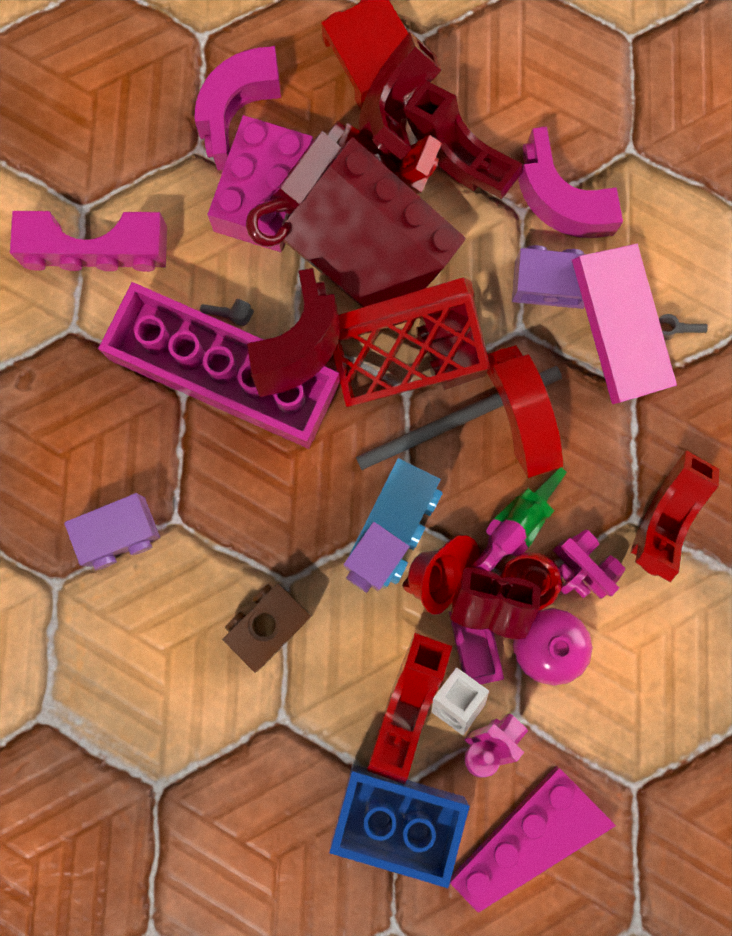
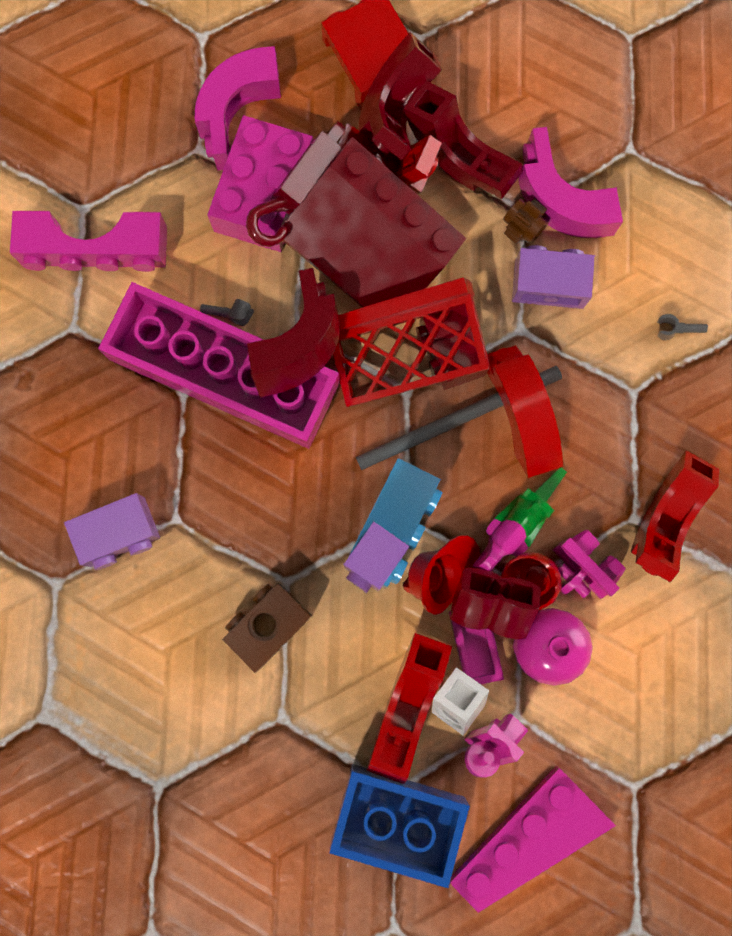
(525, 221): none -> reddish brown gear
(624, 322): tile -> none

